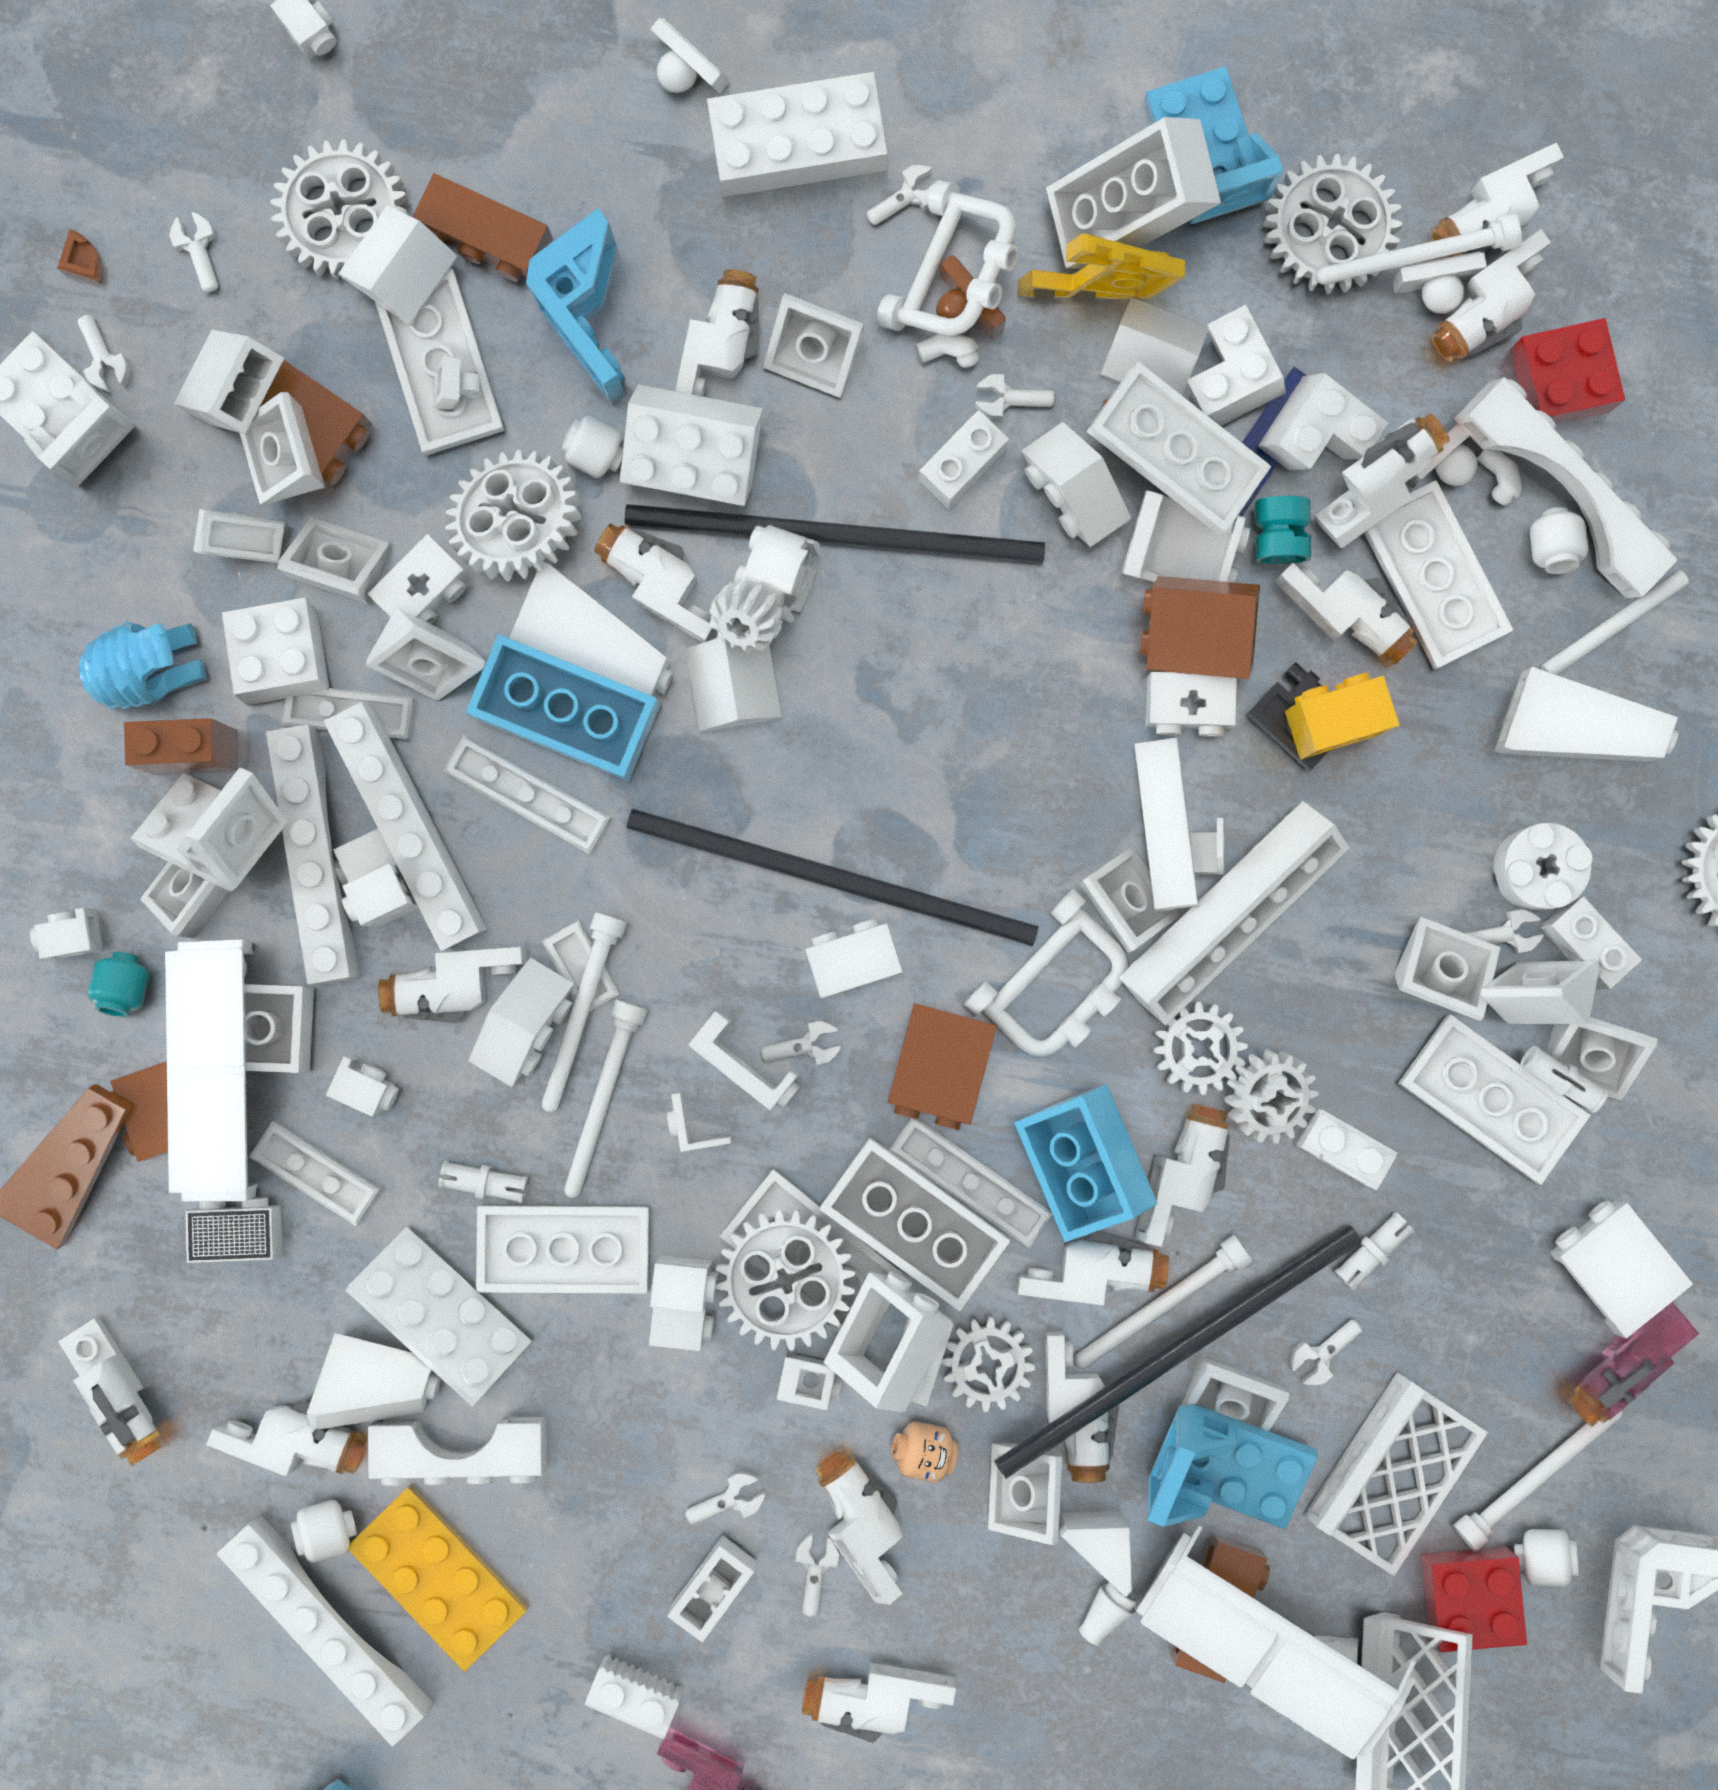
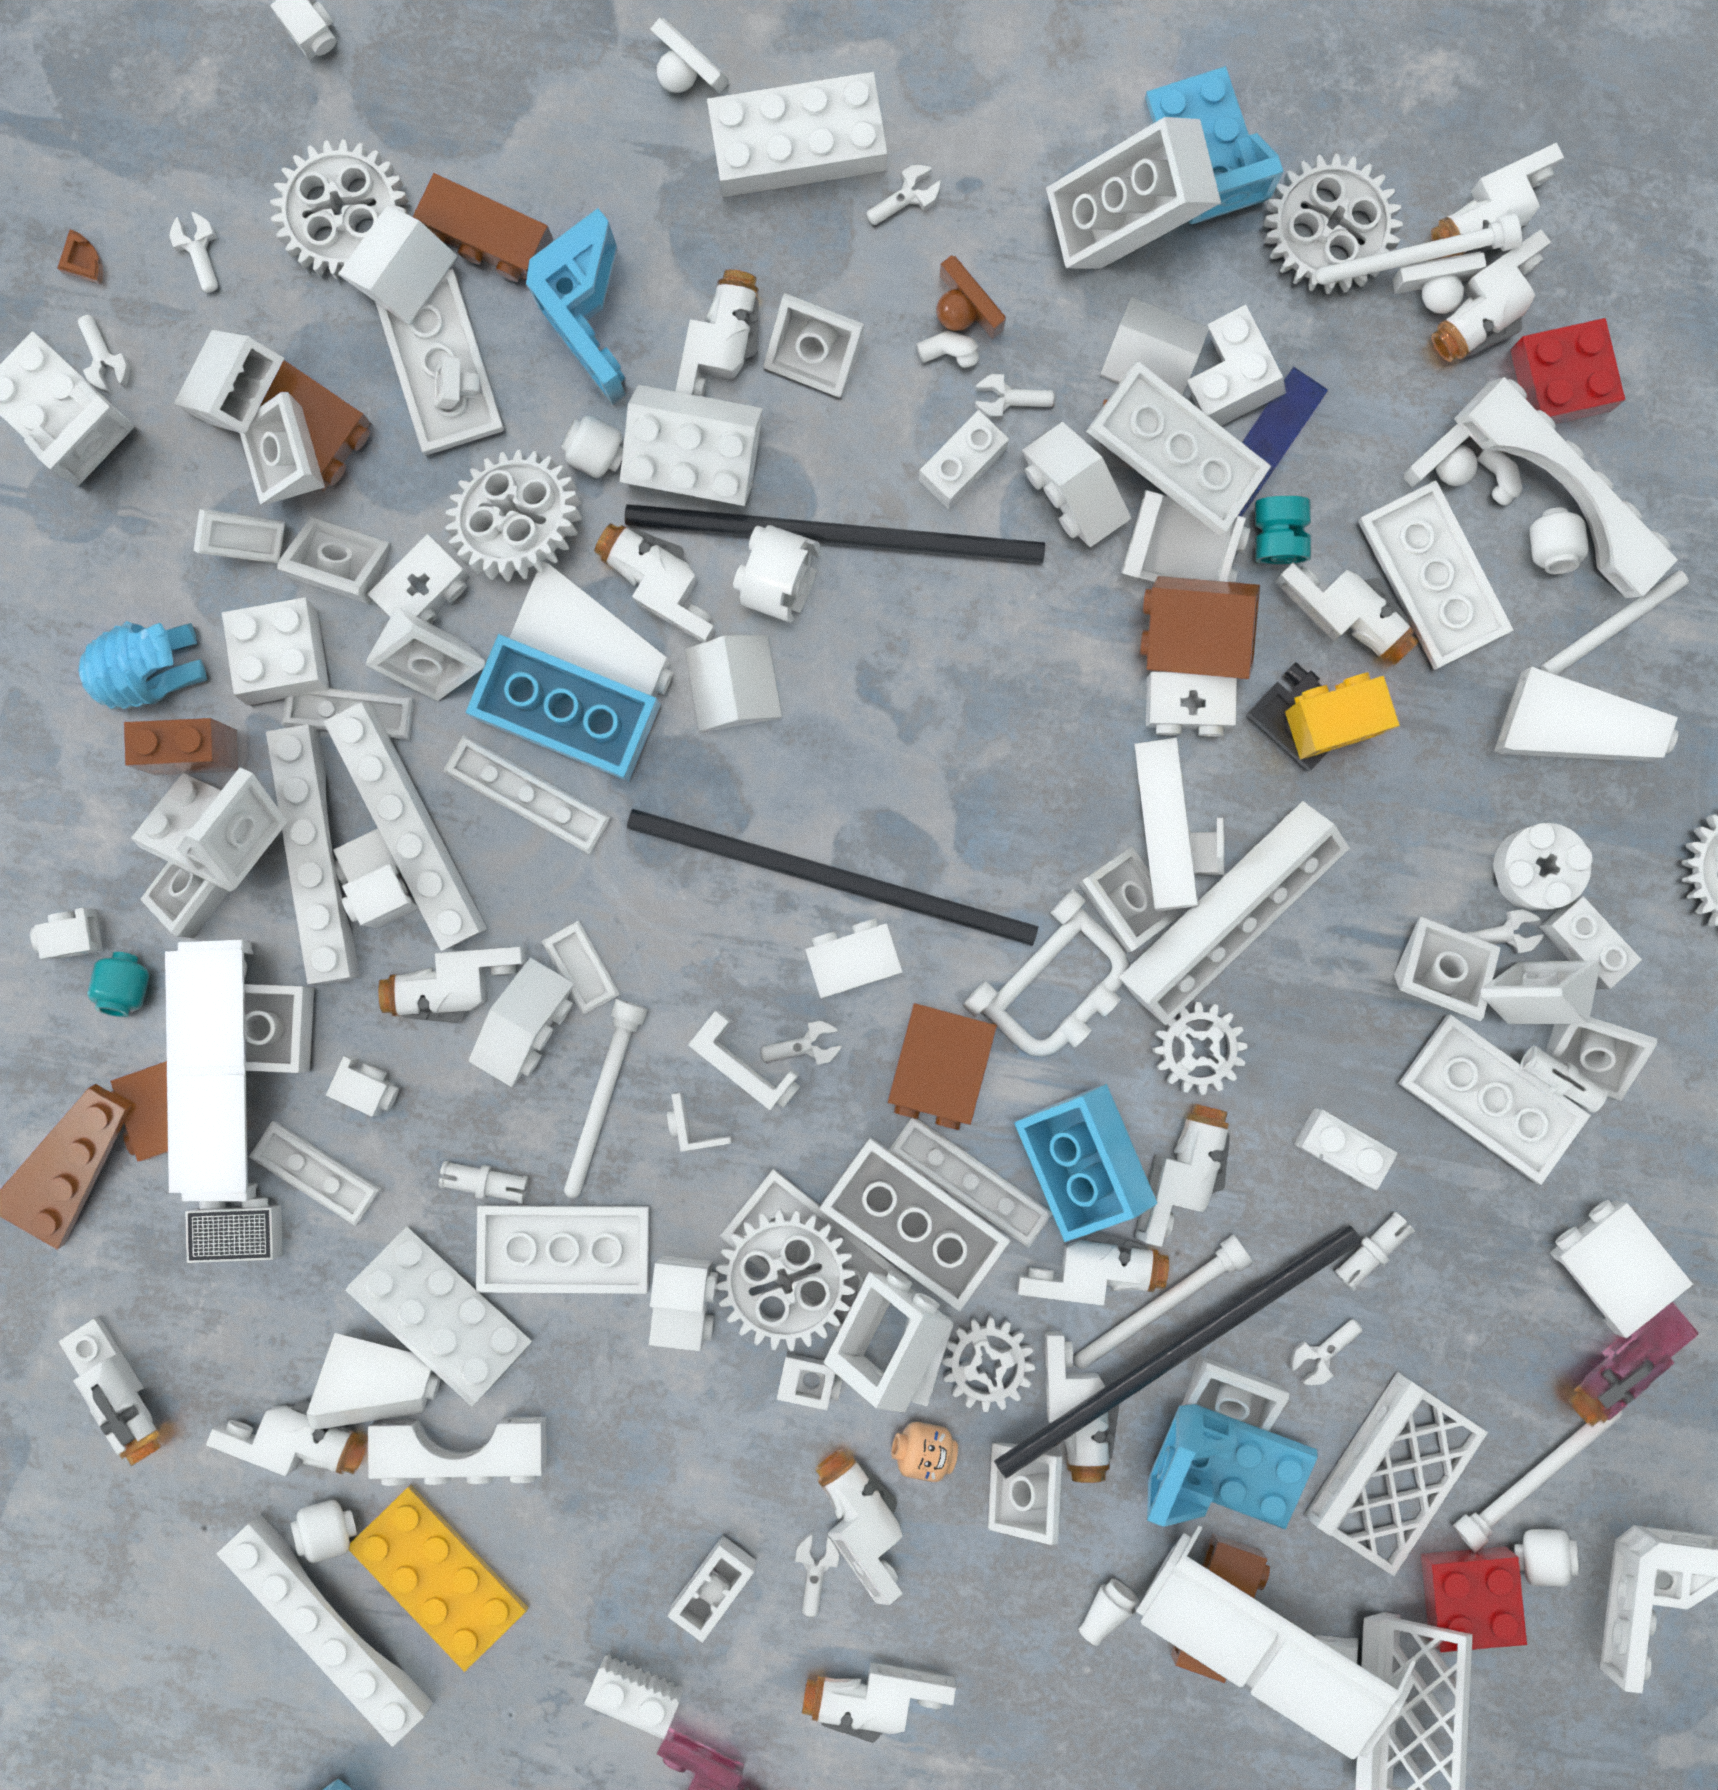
(605, 933): white piece -> none
(728, 1500): white bar -> none
(746, 616): white gear -> none
(982, 293): white bar -> none
(1103, 1542): white slope -> none
(1111, 271): yellow wing -> none
(1269, 1094): white gear -> none
(1321, 416): white brick -> none
(1379, 478): white plate -> none

